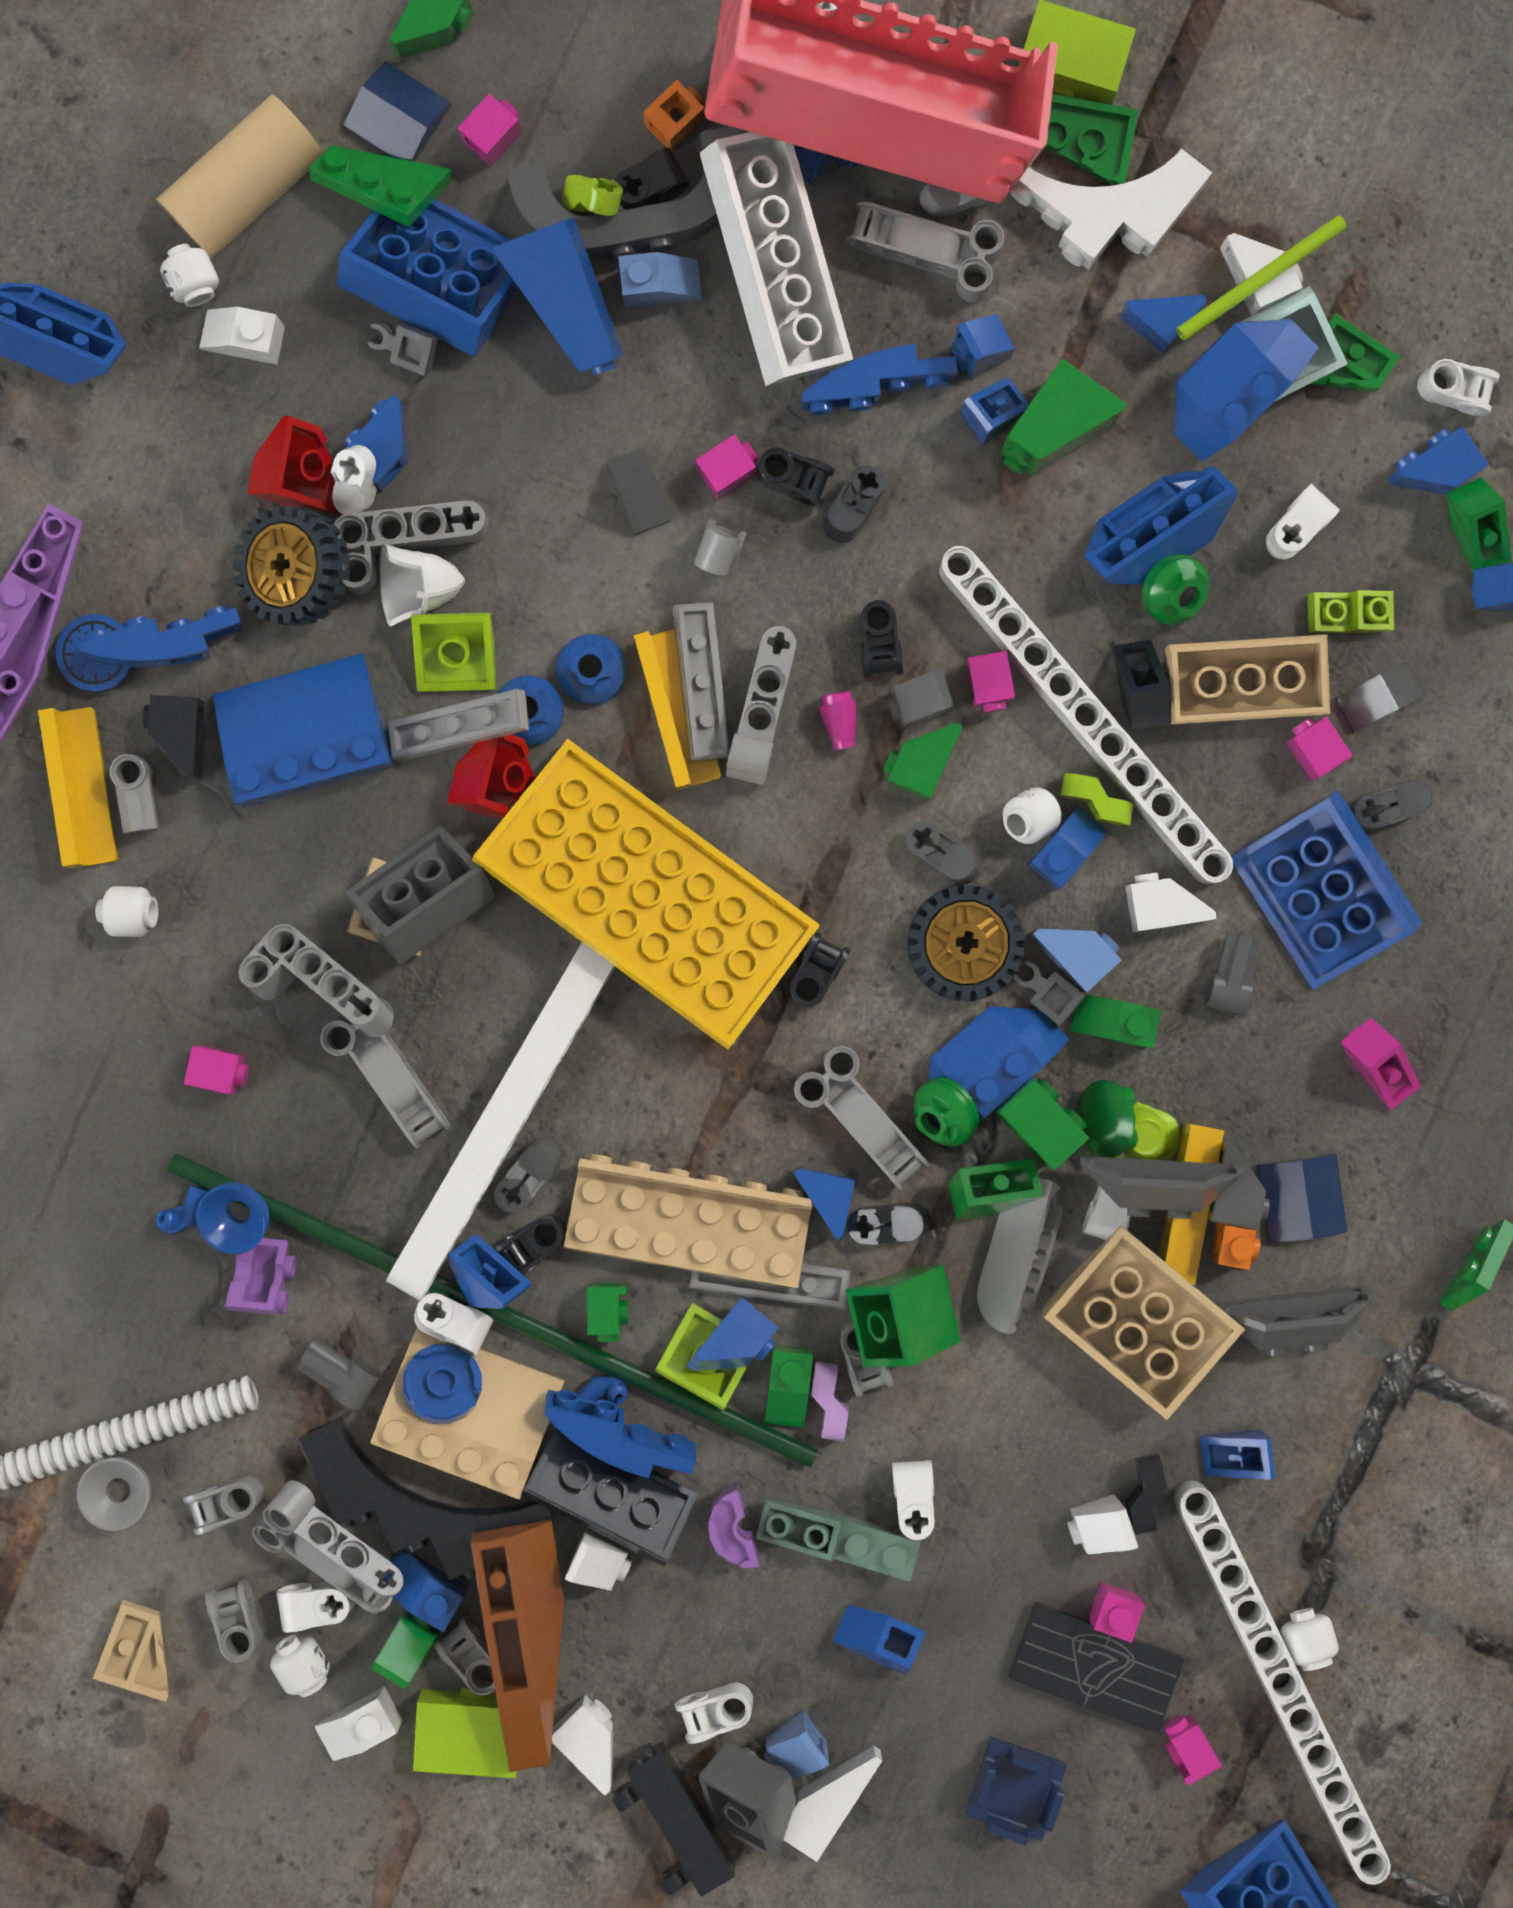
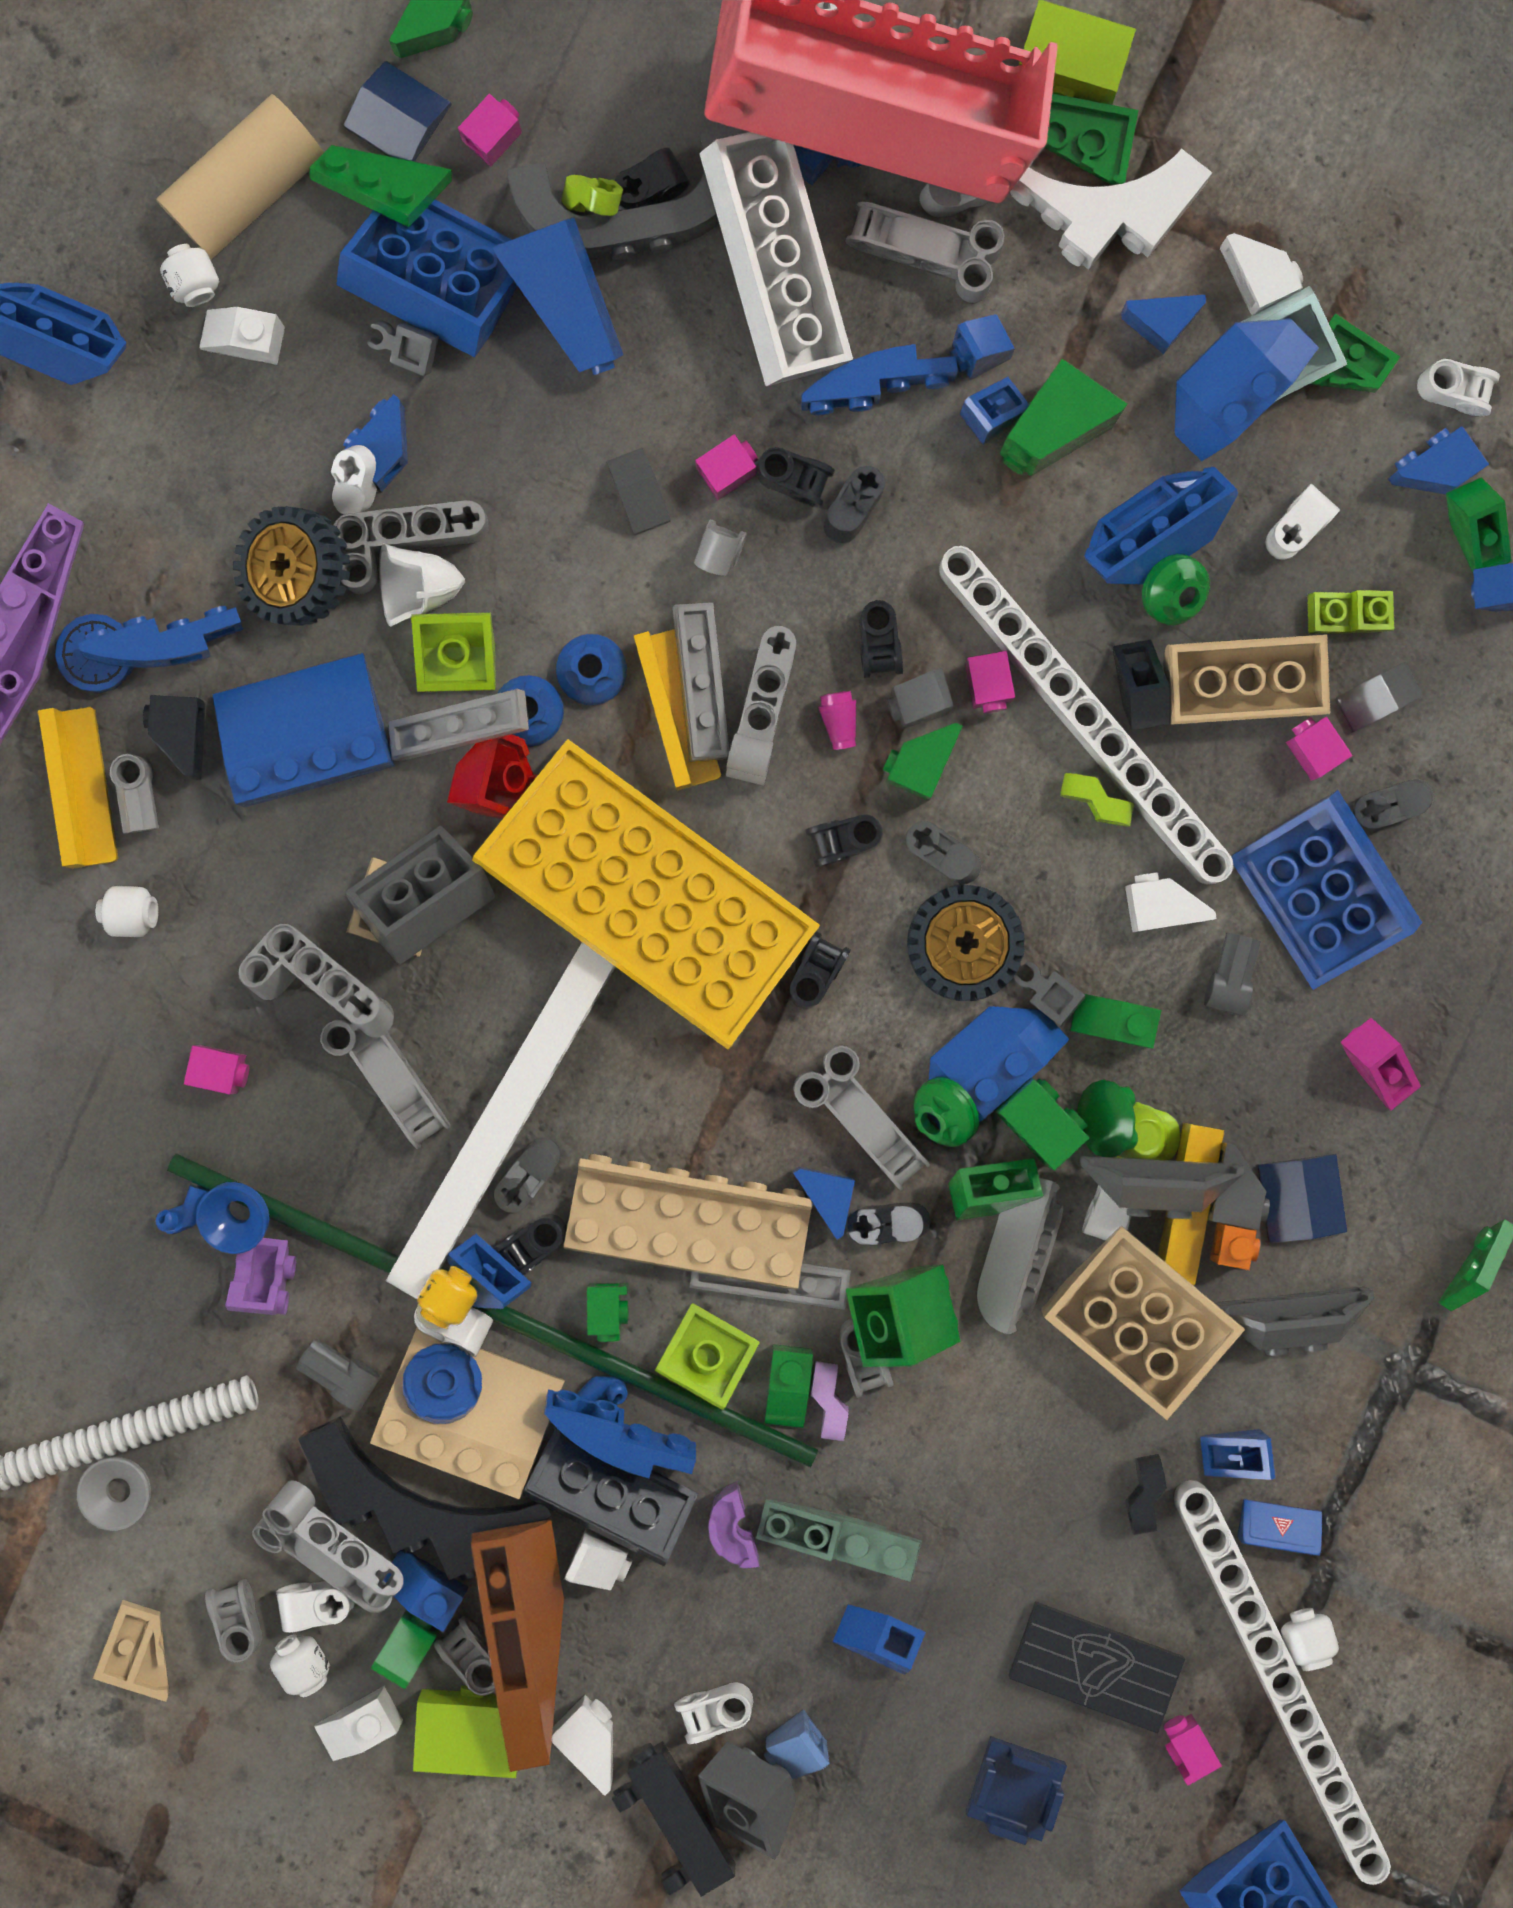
(218, 1506): light grey piece -> none
(294, 467): red slope -> none
(447, 1297): none -> yellow head
(658, 279): medium blue slope -> none
(674, 100): orange brick -> none
(736, 1340): blue slope -> none
(827, 1801): white slope -> none
(841, 839): none -> black piece
(913, 1492): white piece -> none
(1031, 815): white head -> none
(1067, 848): blue slope -> none
(1079, 954): medium blue slope -> none
(1102, 1526): white slope -> none
(1116, 1612): dark pink brick -> none
(1261, 278): lime piece -> none
(1280, 1527): none -> slope

